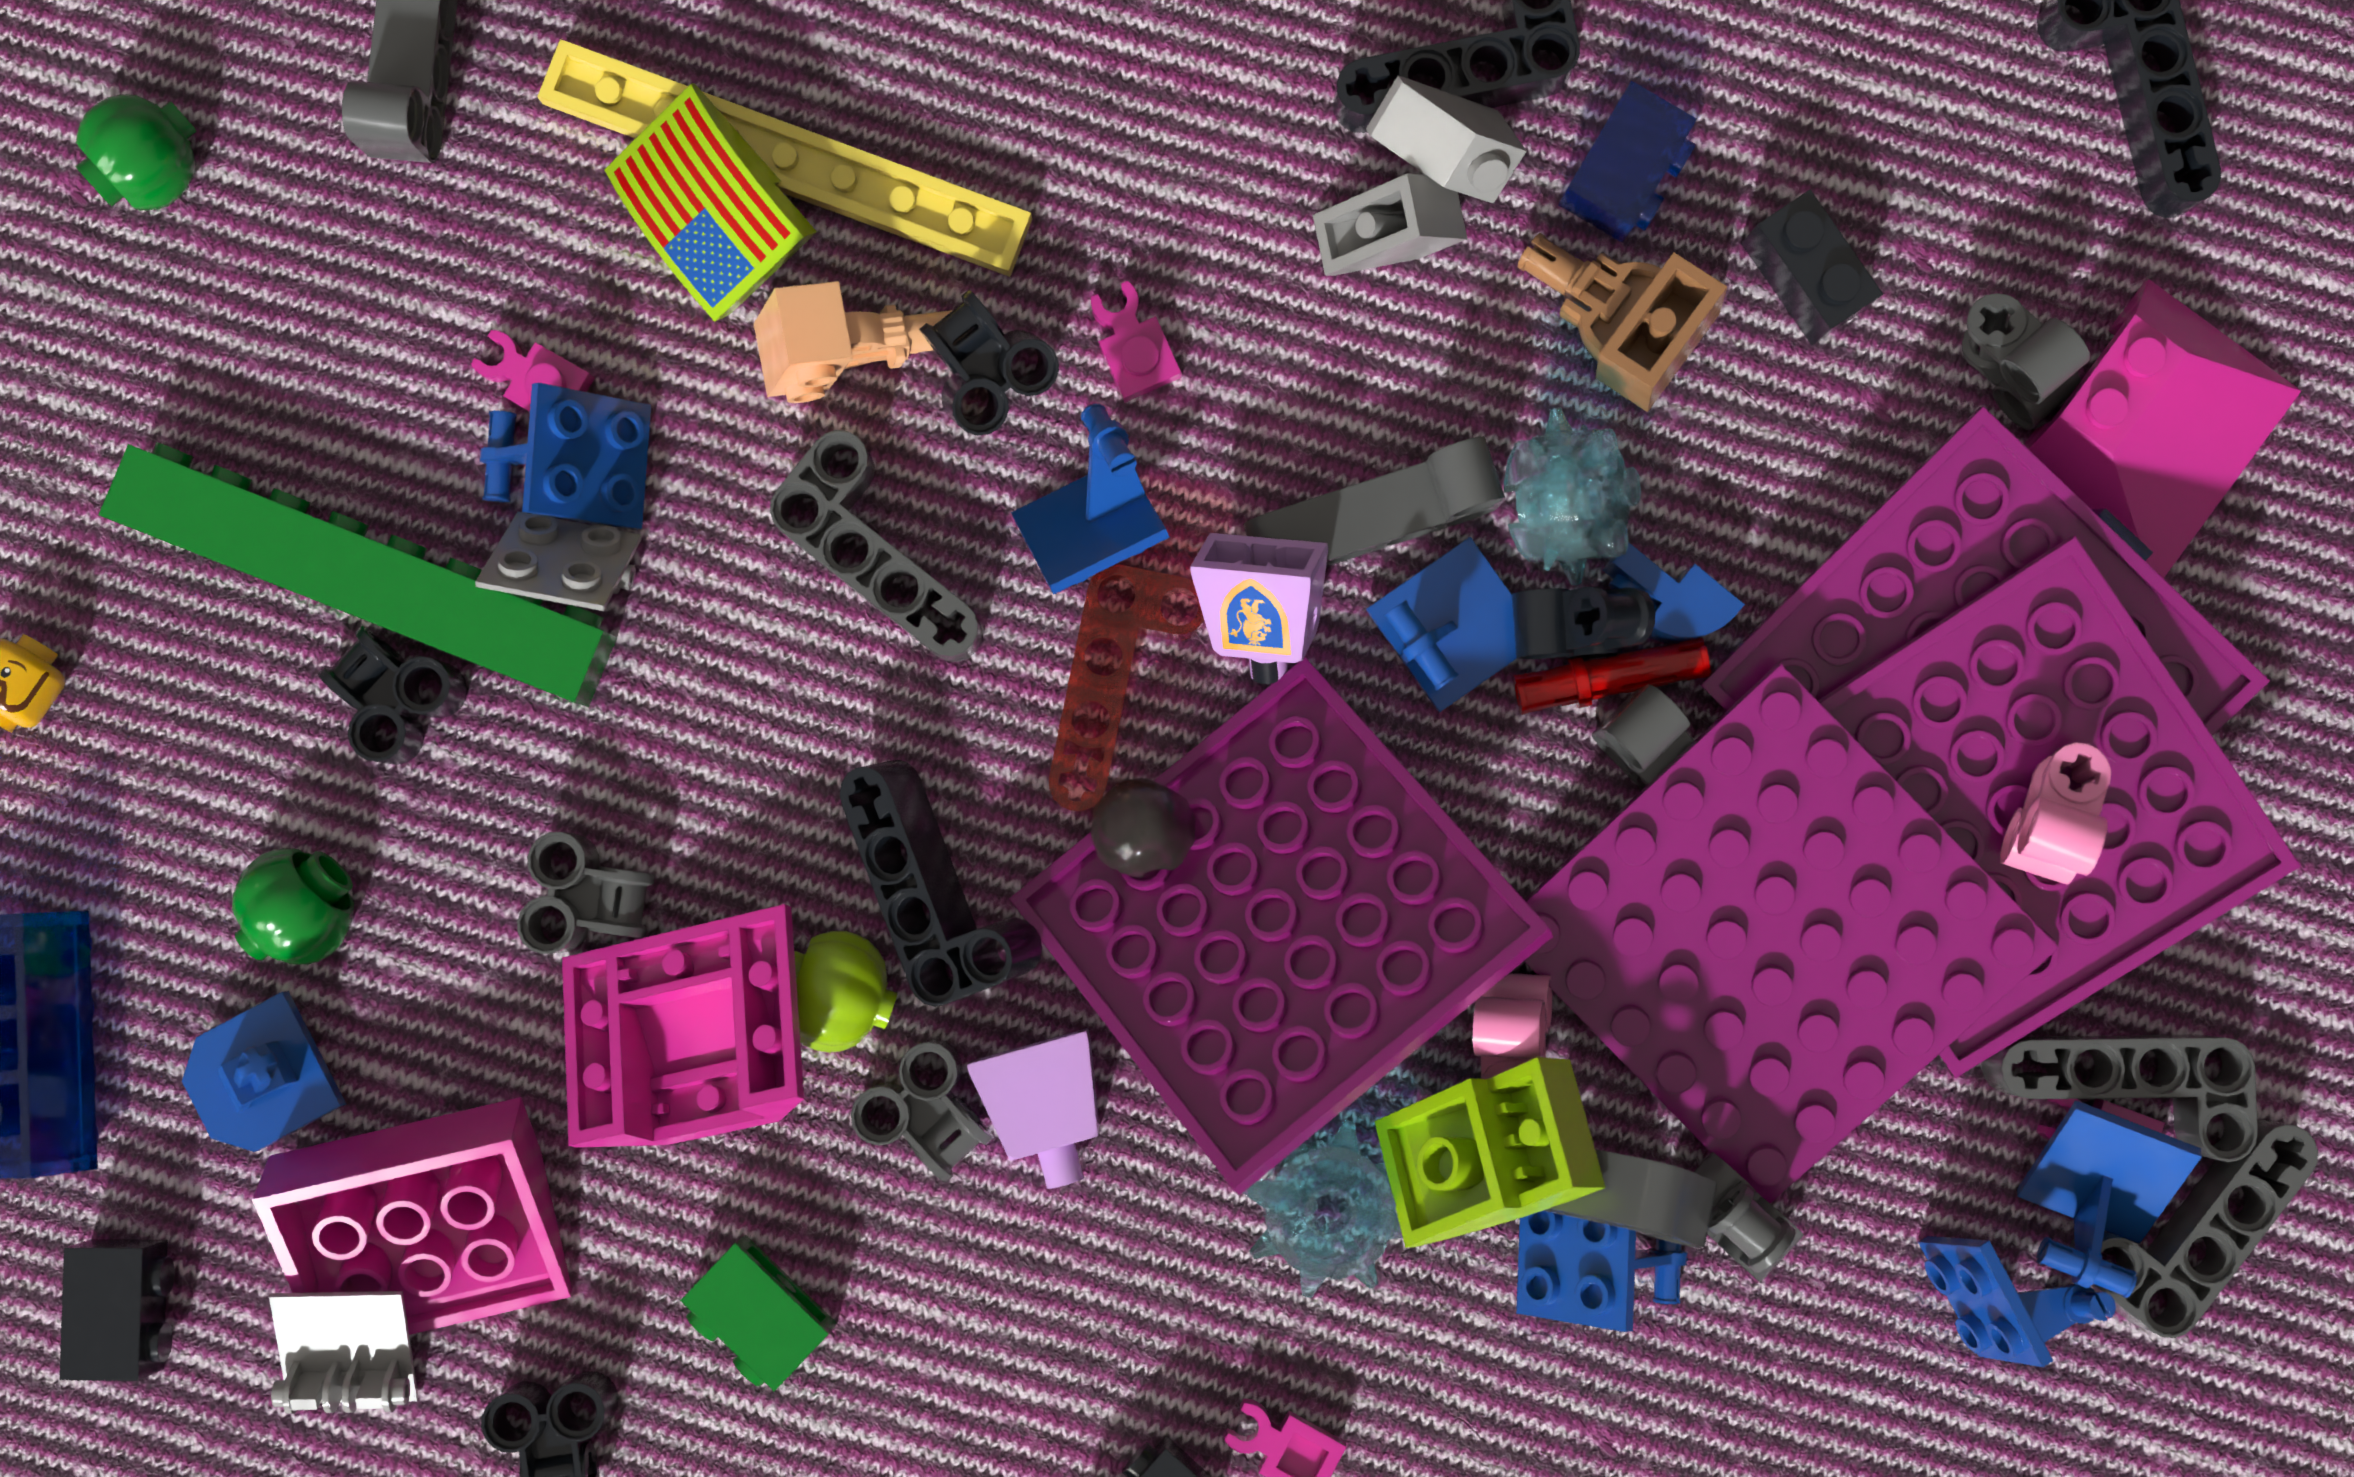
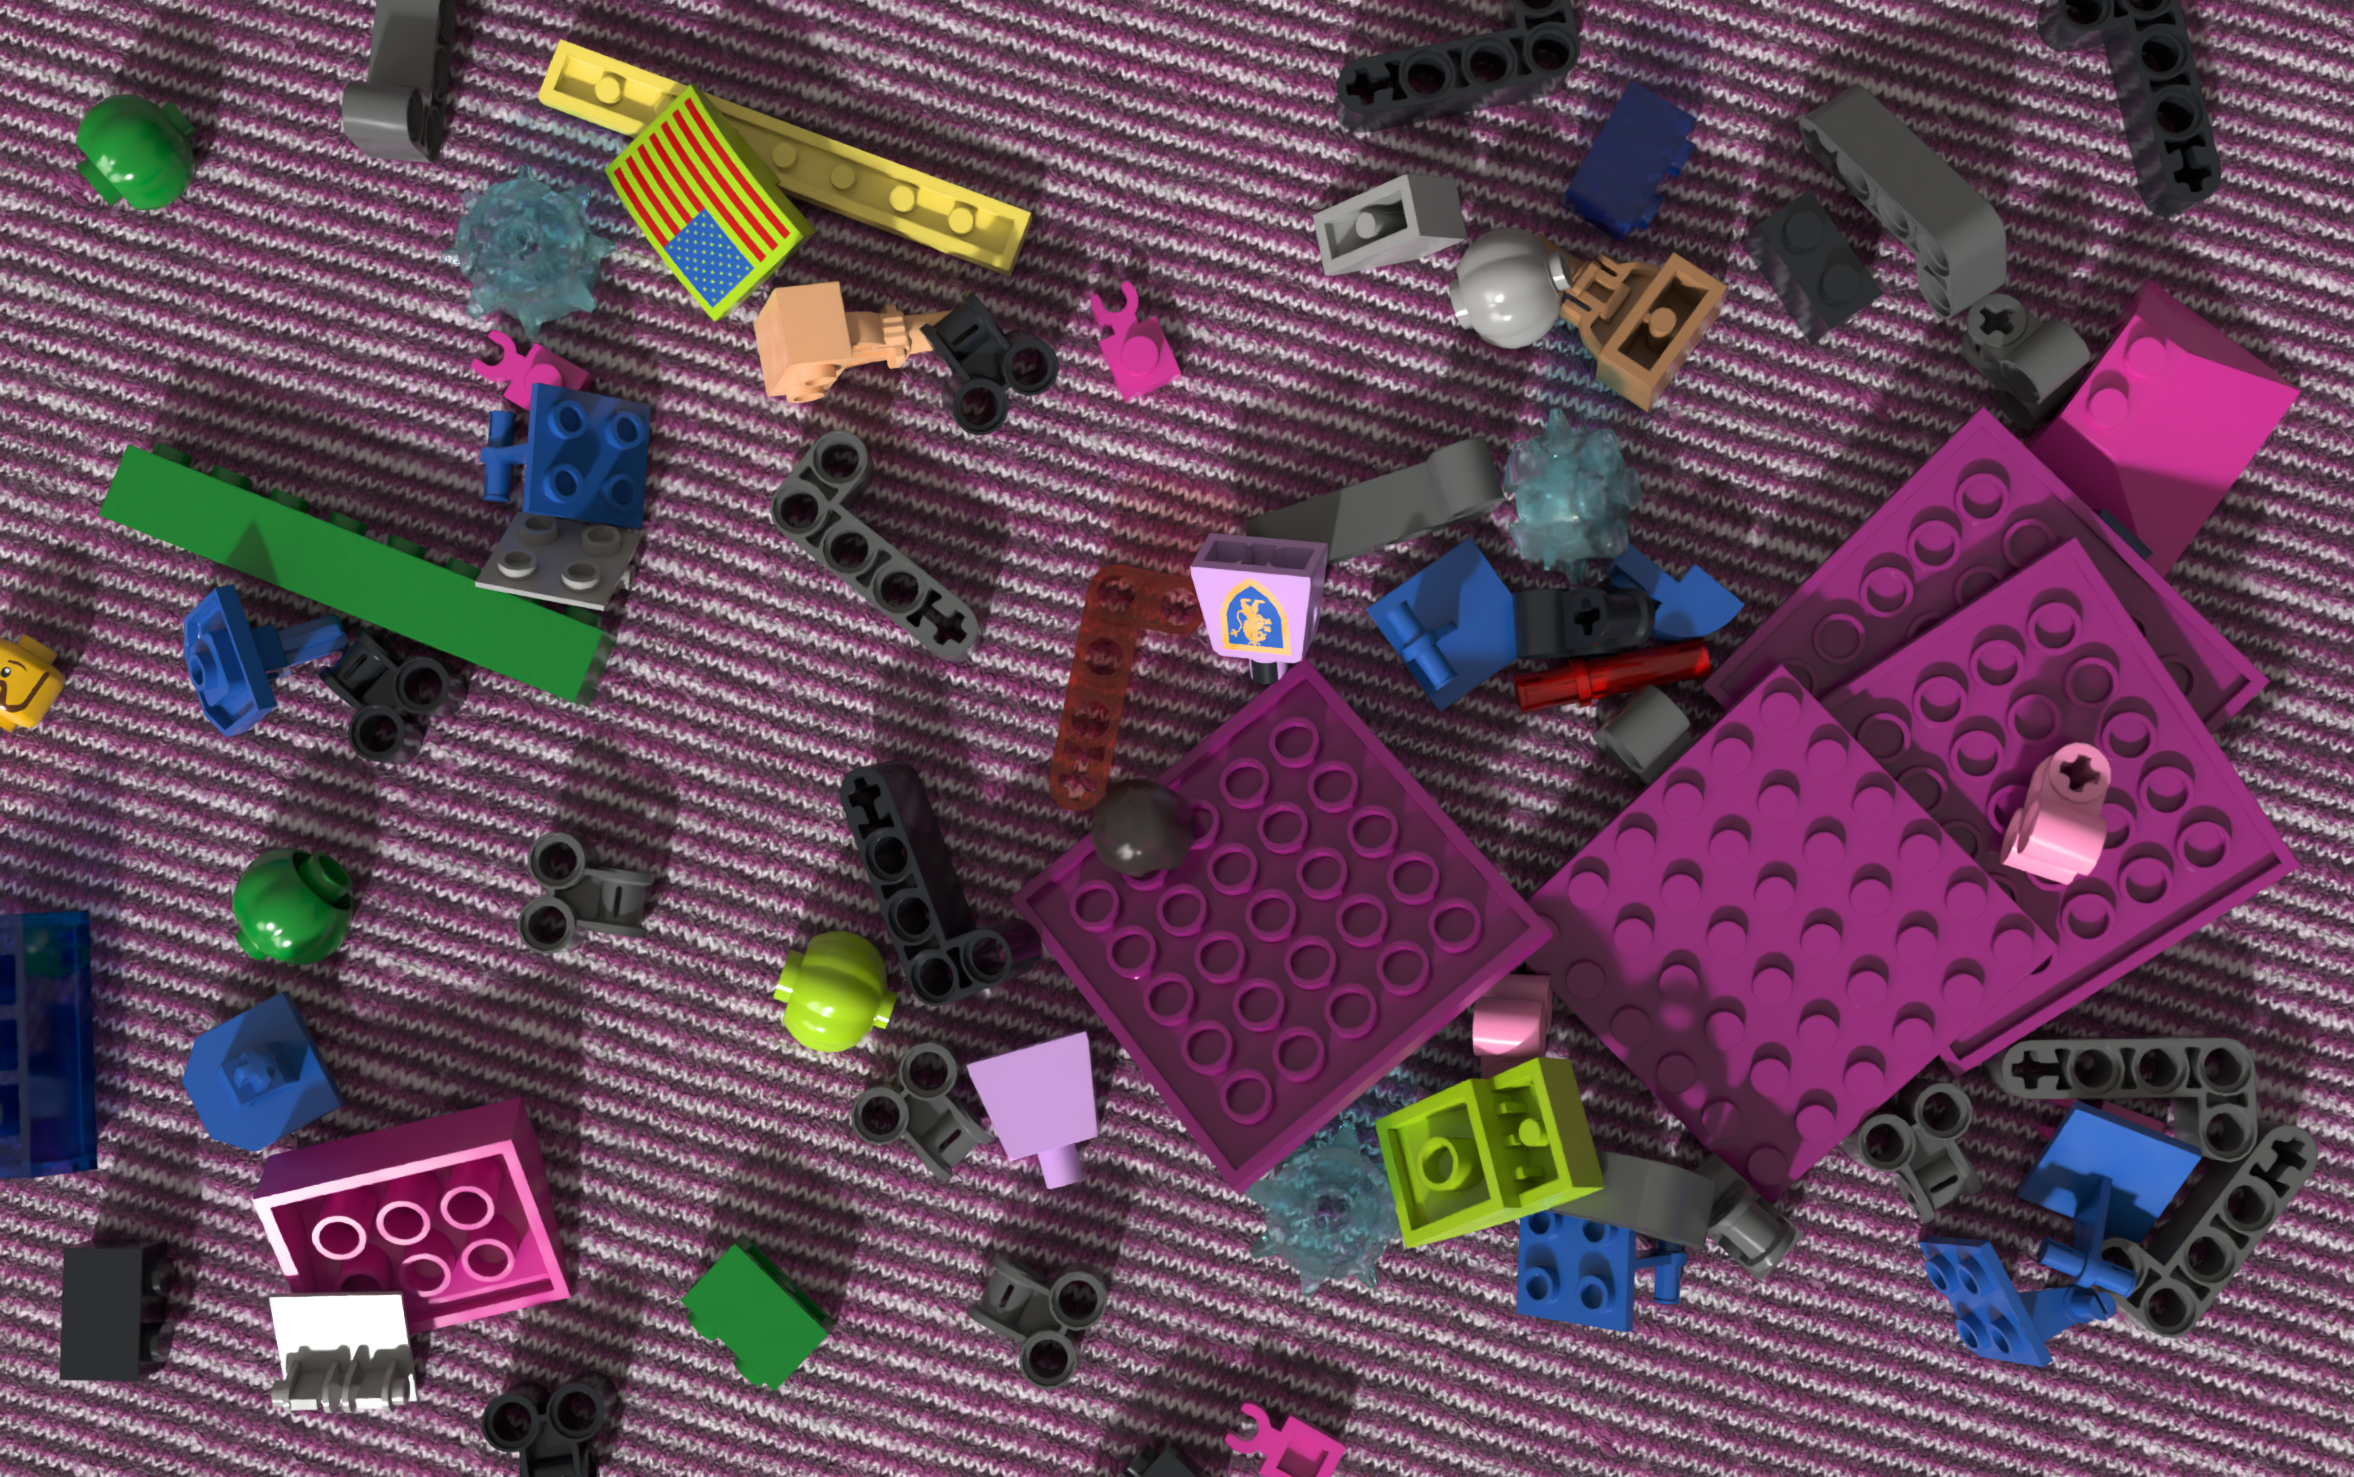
(236, 663): none -> blue piece
(504, 227): none -> clear light blue brick
(683, 1033): dark pink slope -> none
(1039, 1313): none -> dark grey piece
(1095, 517): blue plate -> none
(1448, 138): light grey slope -> none
(1509, 287): none -> light grey plant
(1914, 194): none -> dark grey beam
(1922, 1157): none -> dark grey piece

